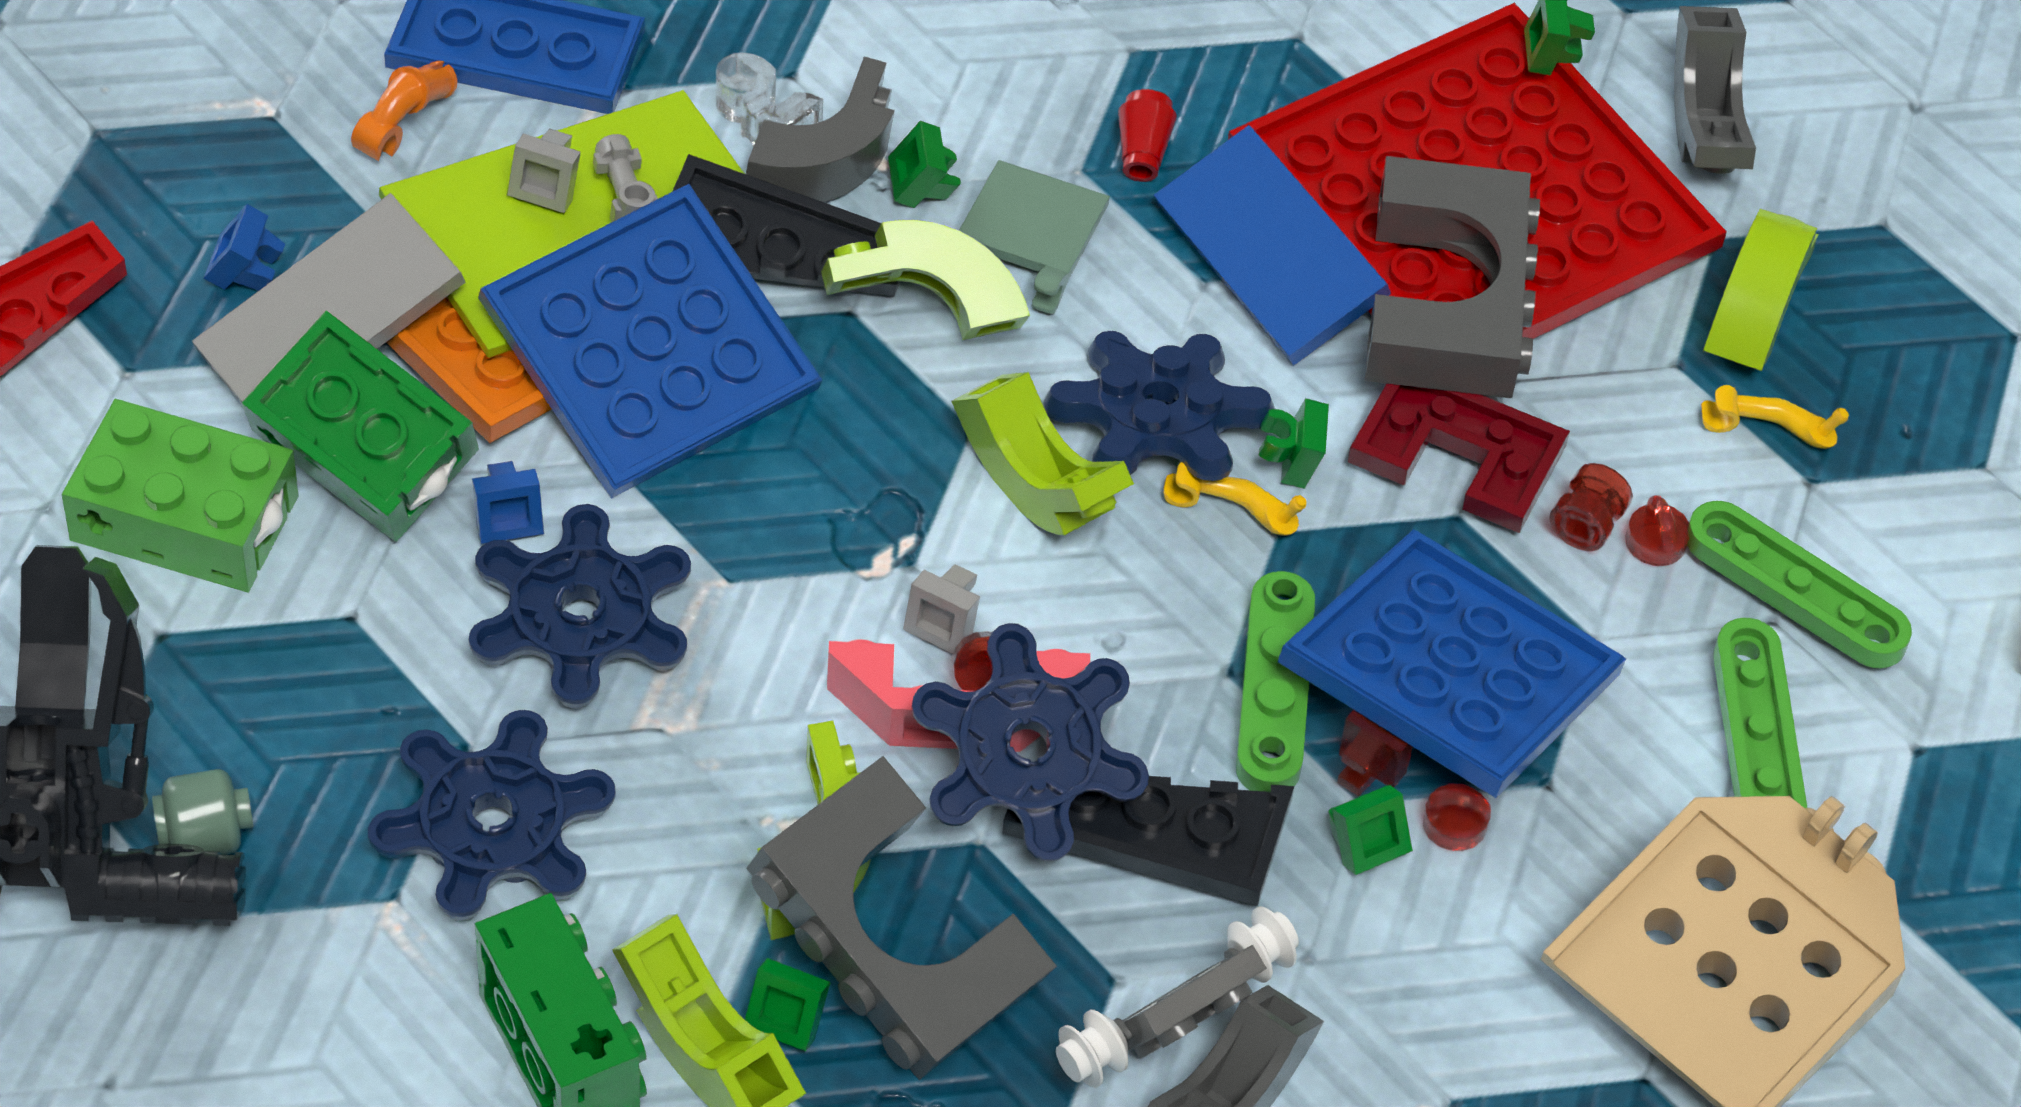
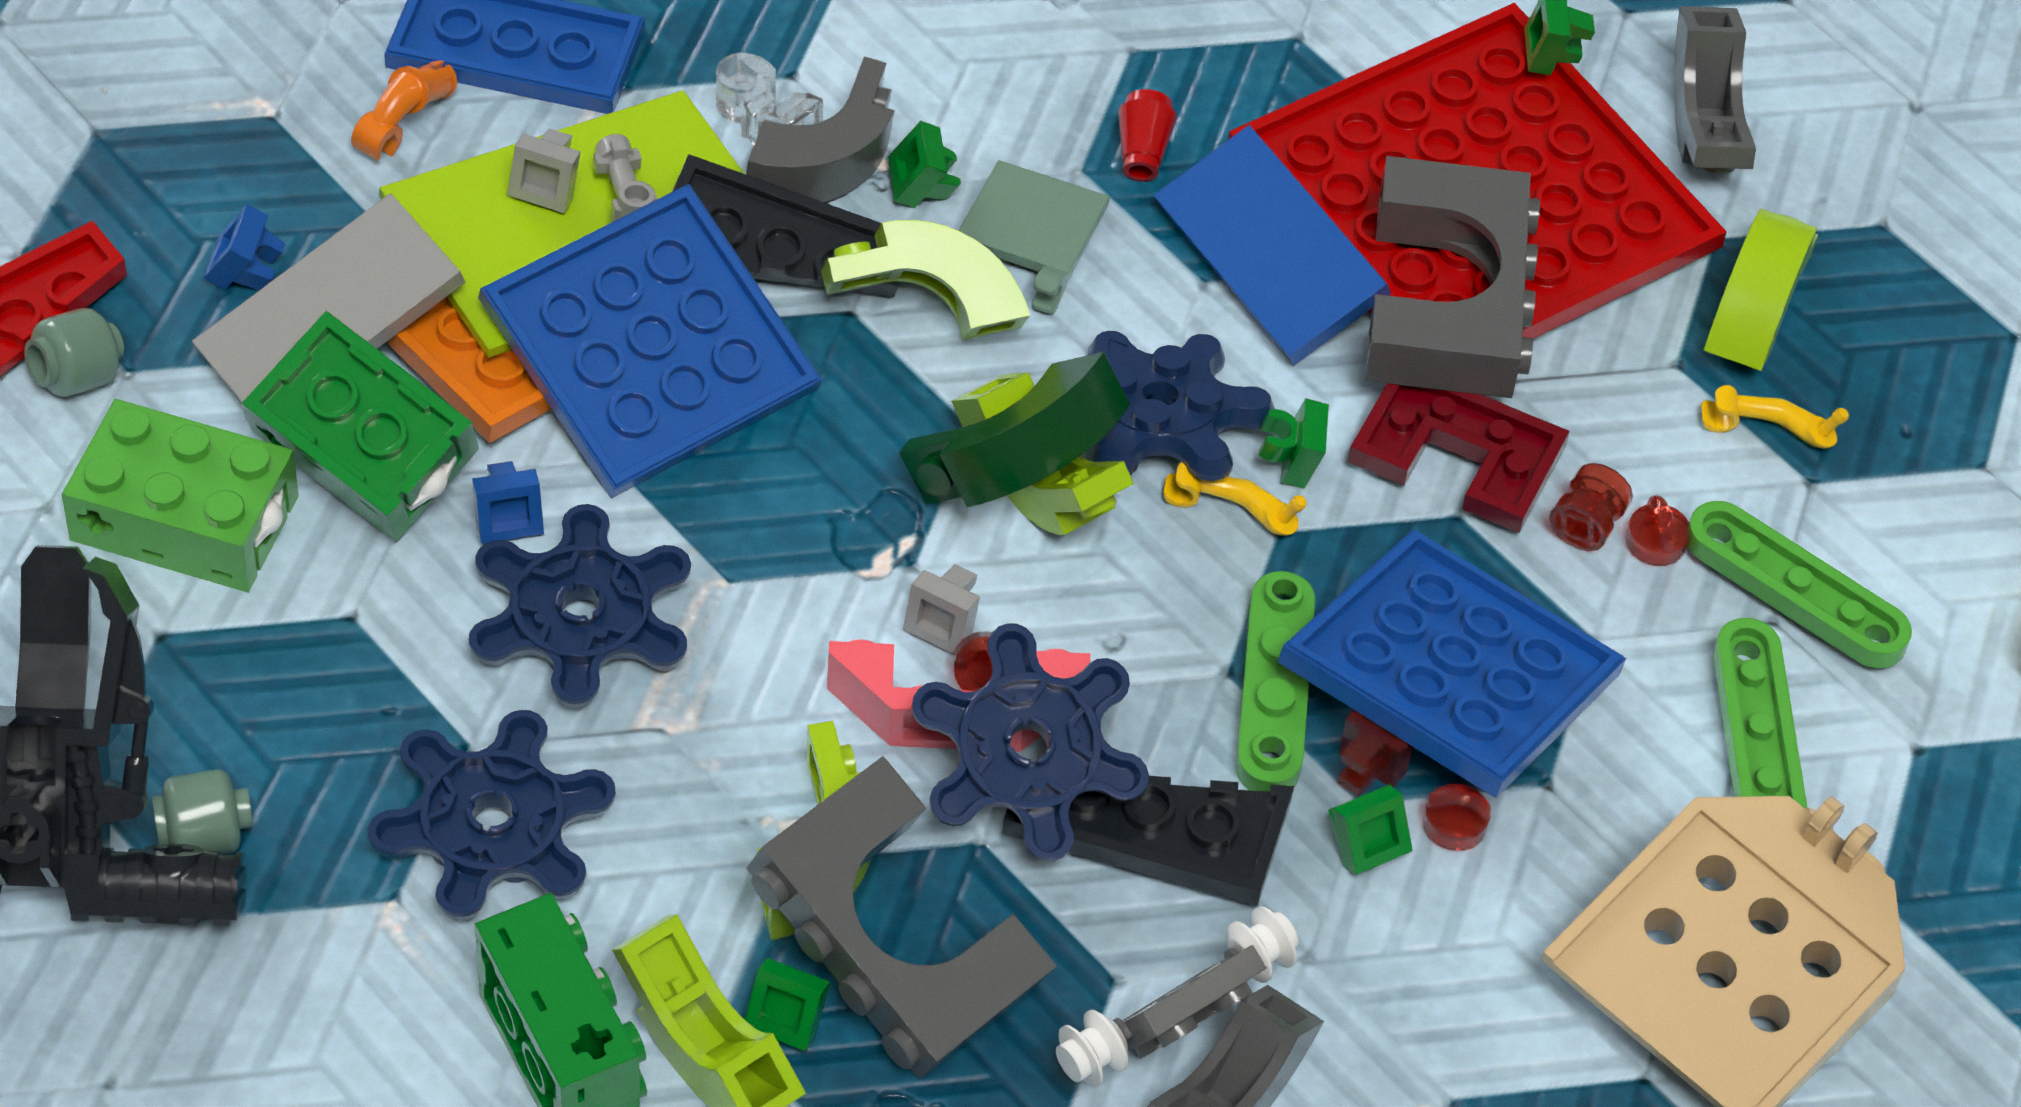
(74, 352): none -> sand green head
(1026, 442): none -> dark green arch

